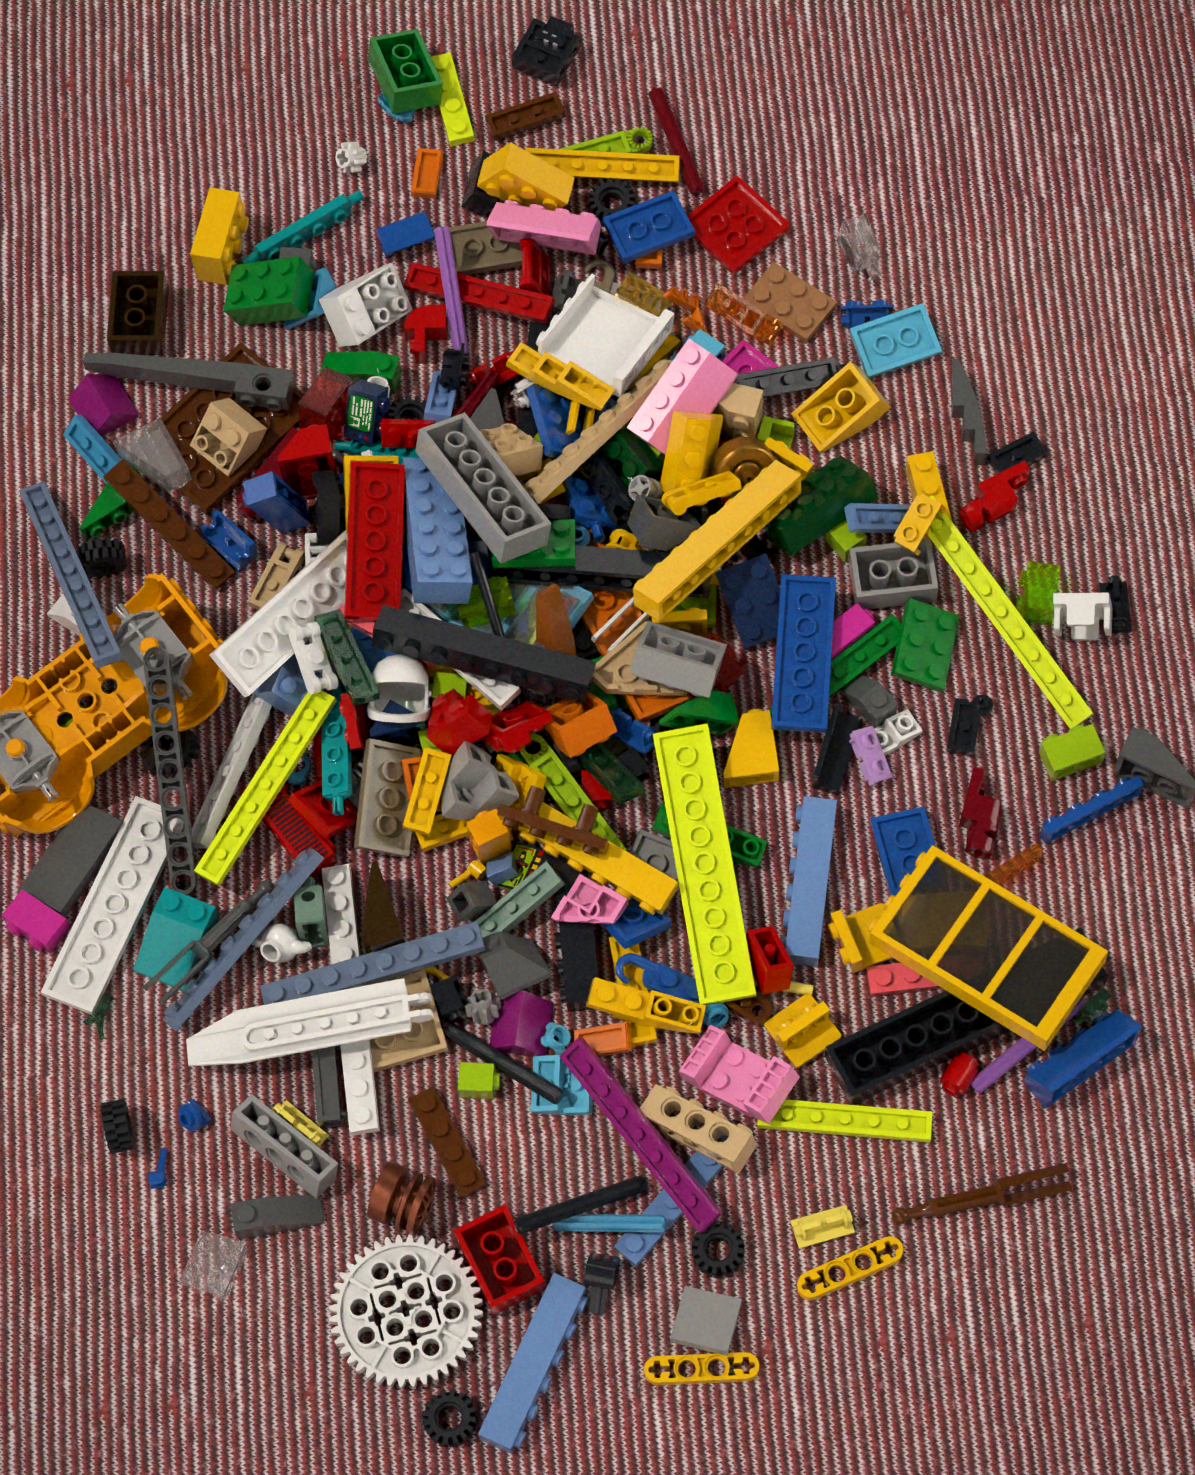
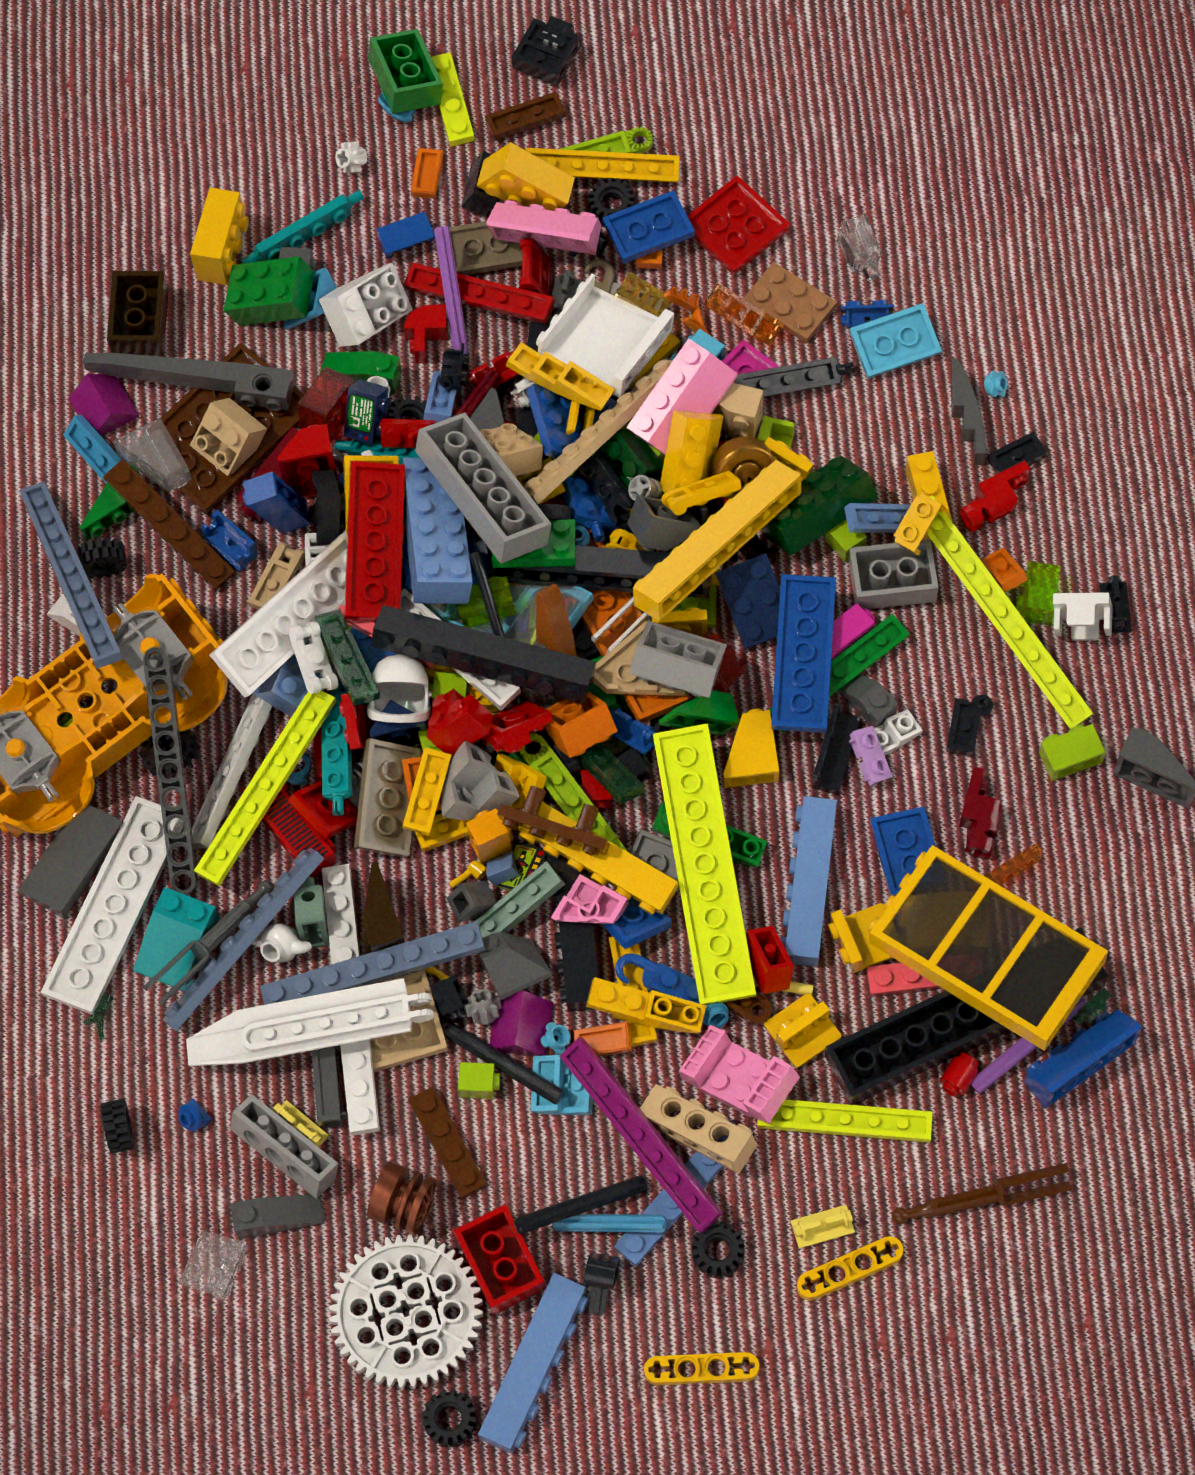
(36, 922): dark pink brick -> none
(158, 1179): blue hand -> none
(676, 140): dark red axle -> none
(706, 1320): light grey tile -> none
(840, 408): yellow slope -> none
(925, 645): green plate -> none
(996, 384): none -> medium azure plate
(1004, 569): none -> orange plate
(1098, 805): blue plate -> none

